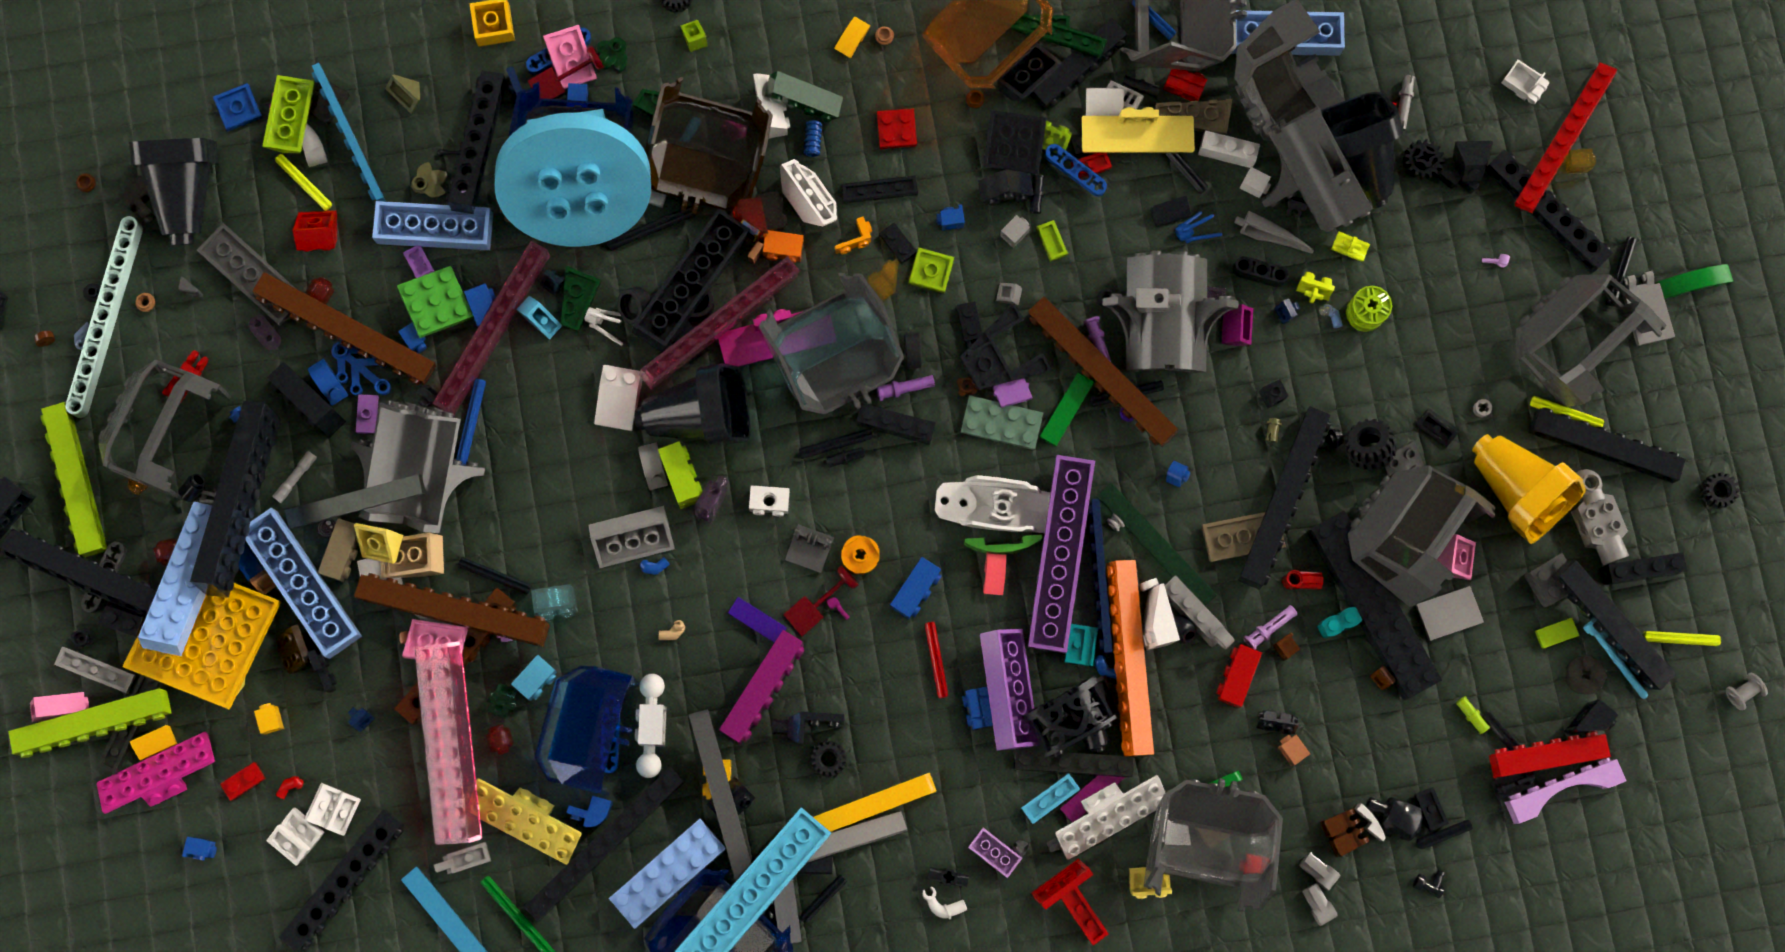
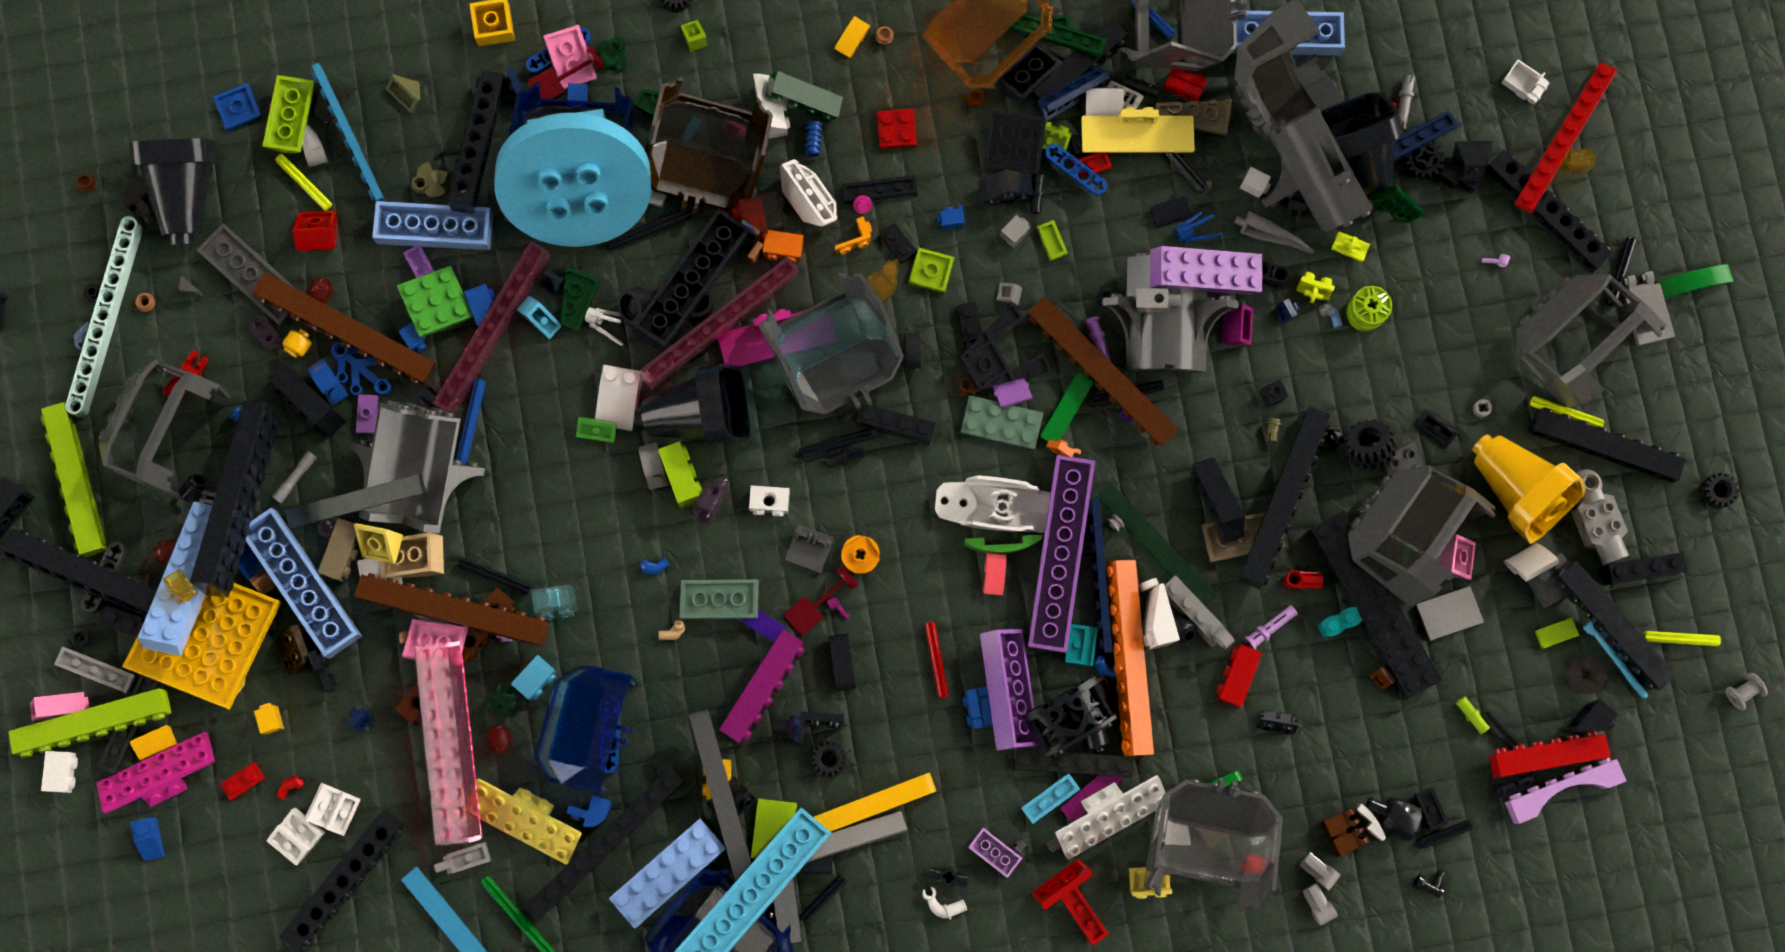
(44, 338): reddish brown tile -> none
(59, 772): none -> white brick
(136, 487): clear orange tile -> none
(147, 838): none -> blue slope
(179, 587): none -> clear yellow brick
(199, 848): blue brick -> none
(296, 343): none -> yellow head
(596, 429): none -> bright green plate
(631, 537): light grey slope -> none
(651, 725): white brick -> none
(719, 599): none -> sand green plate
(769, 821): none -> lime tile
(842, 662): none -> black beam
(862, 204): none -> dark pink plate
(895, 388): medium lavender pin -> none
(916, 588): blue brick -> none
(1061, 448): none -> orange plate
(1070, 91): none -> dark blue fence
(1177, 474): blue plate -> none
(1205, 270): none -> brick
(1219, 500): none -> black wedge
(1228, 149): white brick -> none
(1286, 647): reddish brown panel -> none
(1293, 749): nougat brick -> none
(1397, 203): none -> dark green wing
(1424, 134): none -> dark blue fence
(1531, 561): none -> white slope

